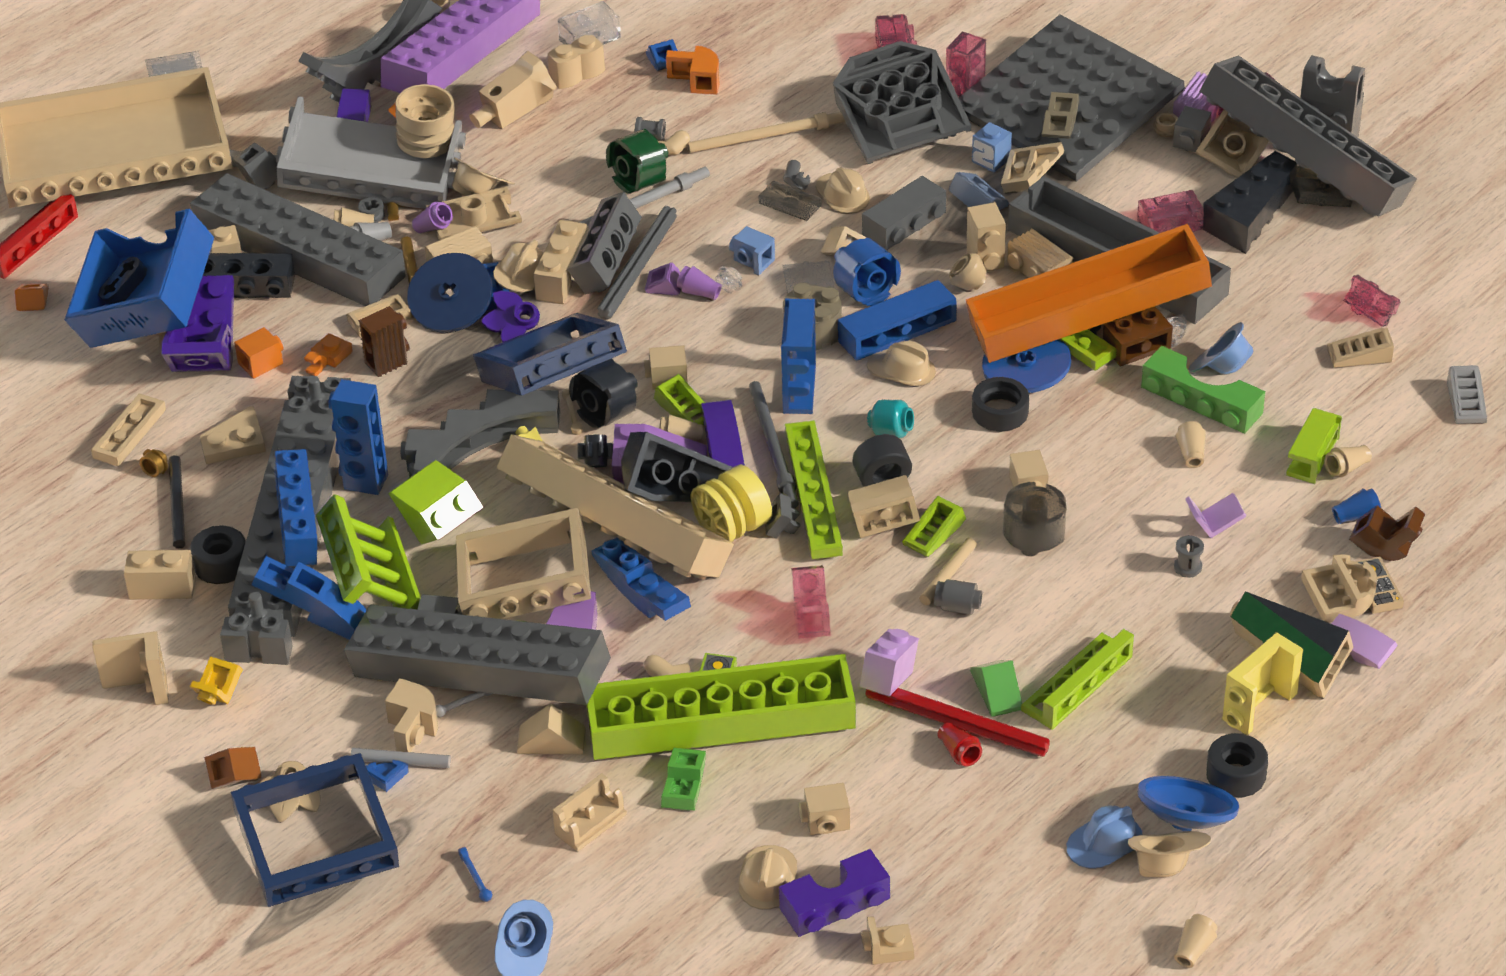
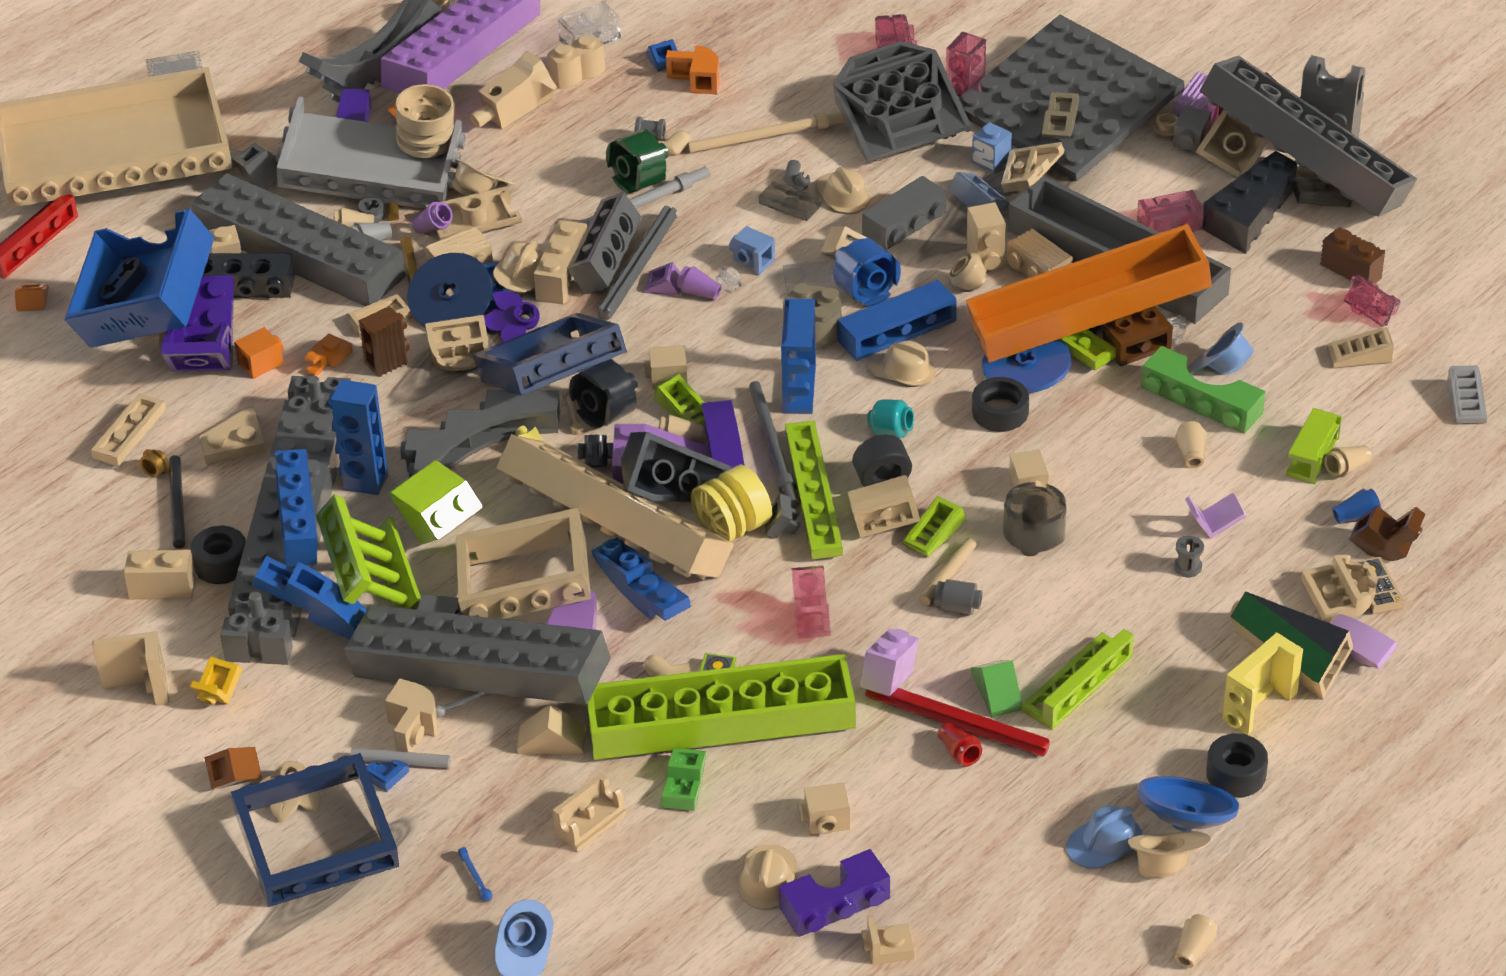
(456, 341): none -> tan slope
(1352, 256): none -> reddish brown brick

